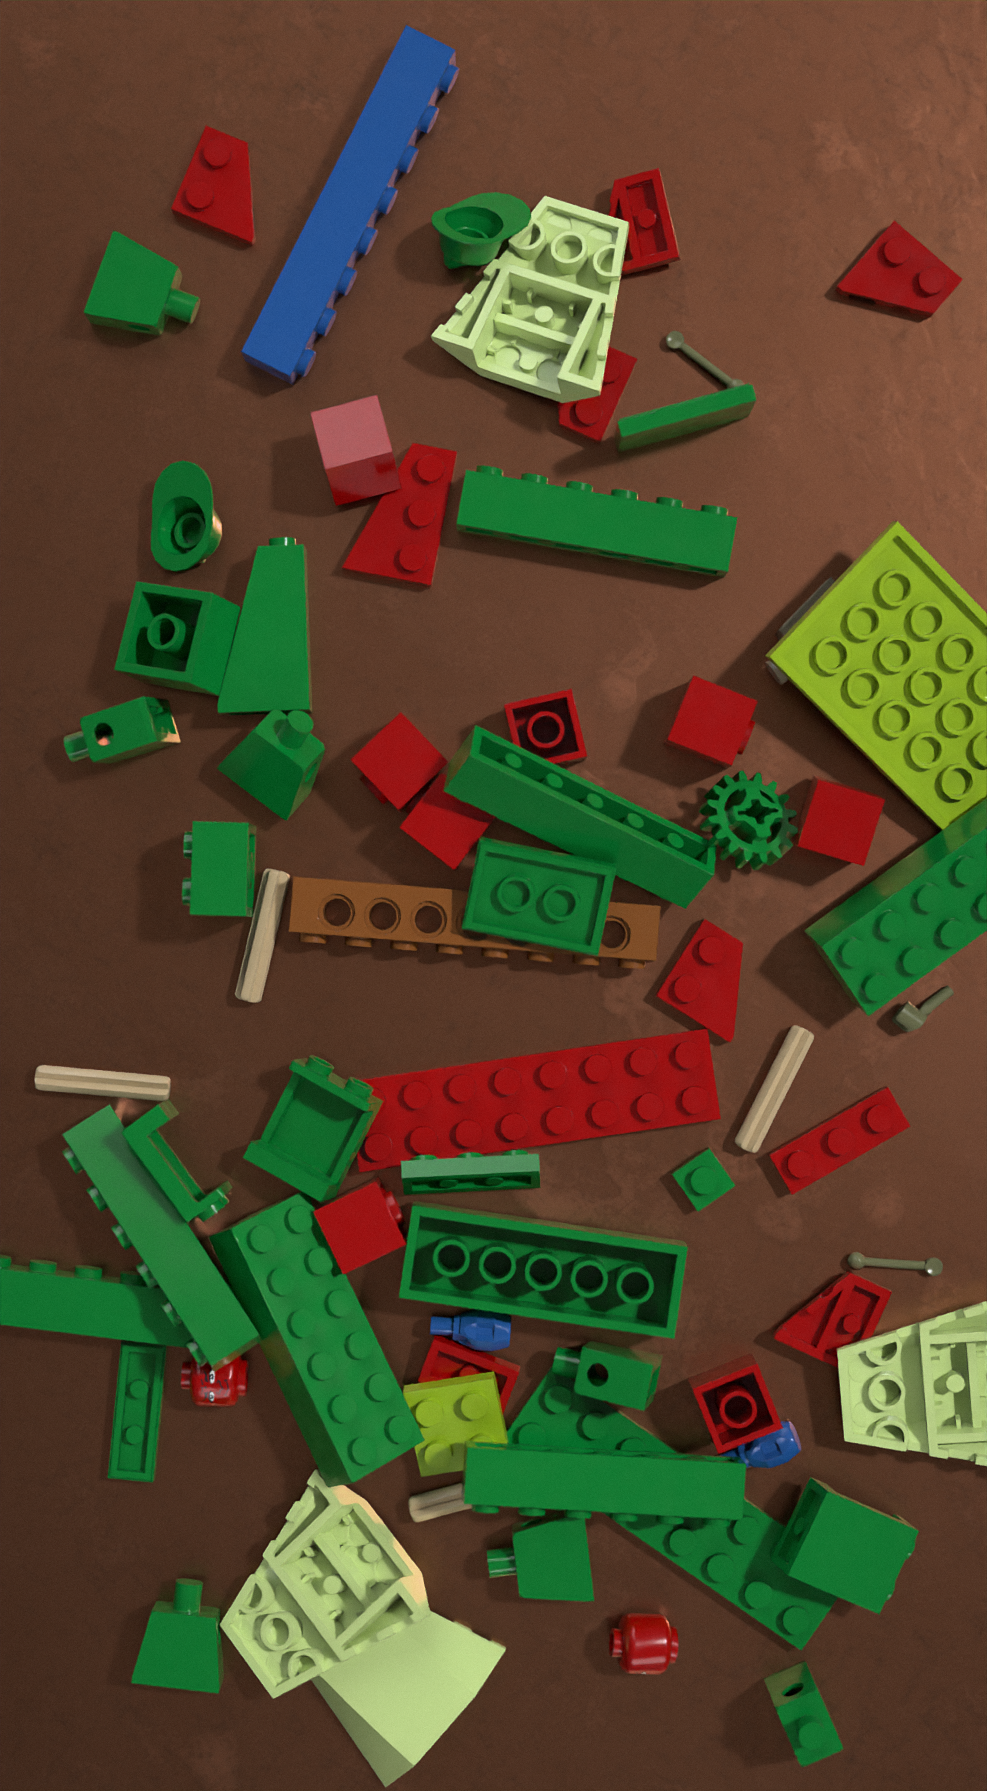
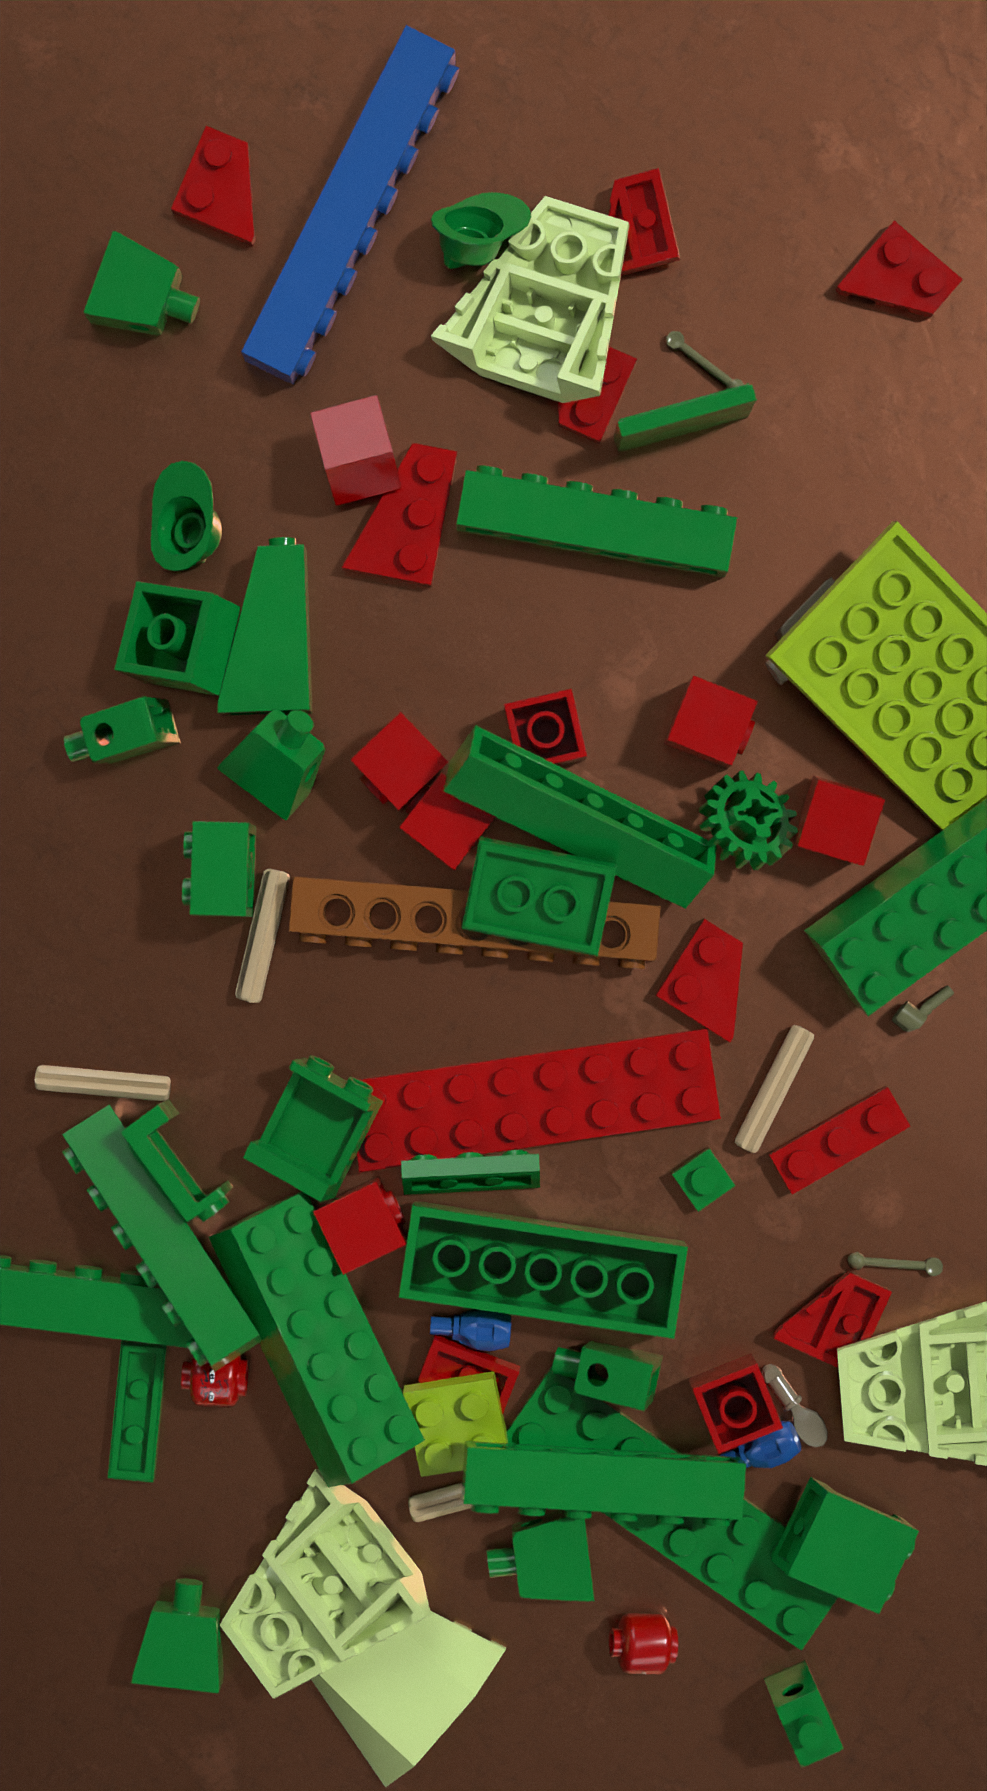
(807, 1422): none -> dark tan piece

